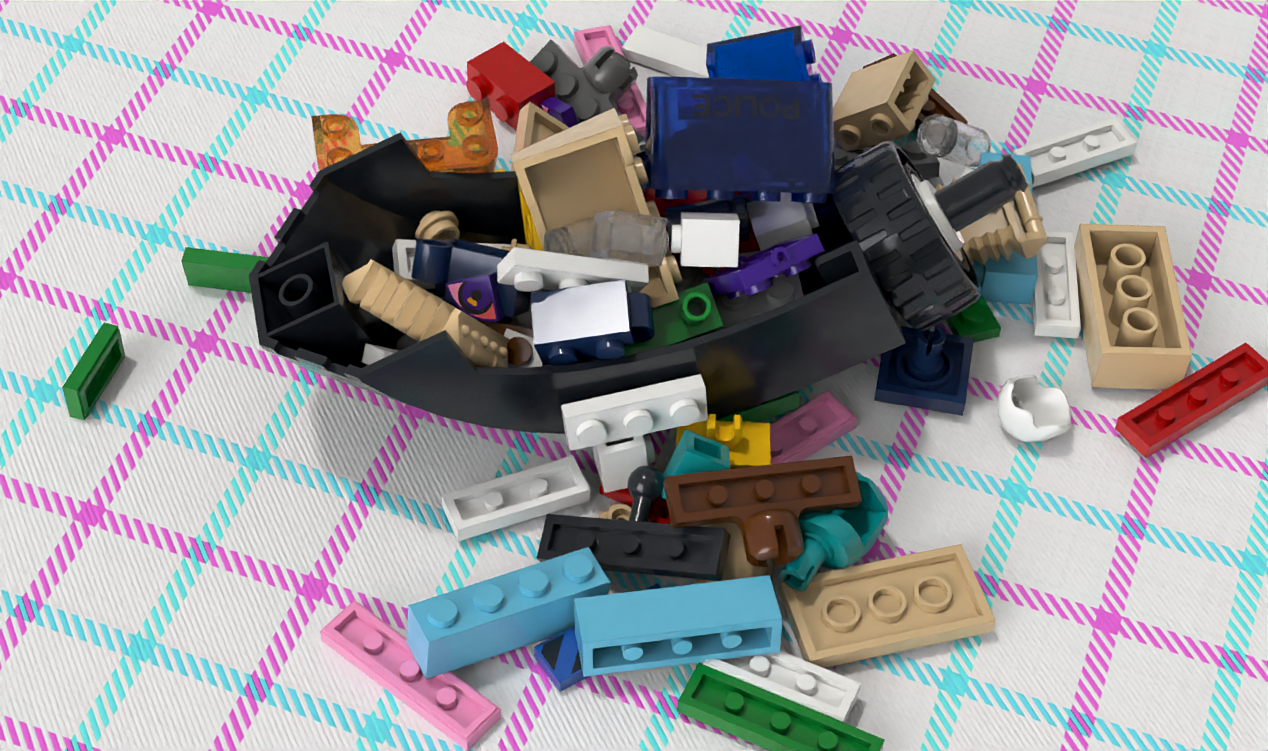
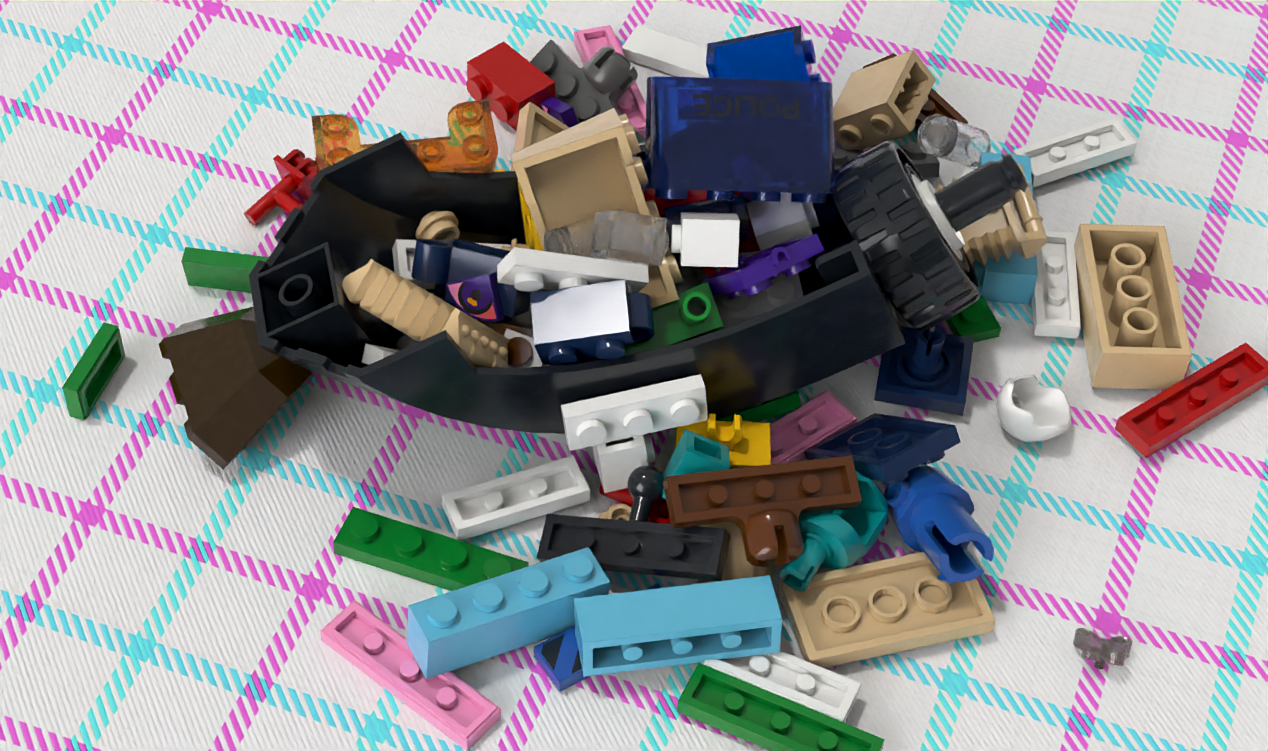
(228, 381): none -> dark brown brick
(296, 177): none -> red arm
(418, 552): none -> green plate
(888, 445): none -> dark blue plate
(937, 520): none -> blue piece
(1111, 650): none -> clear smoke piece

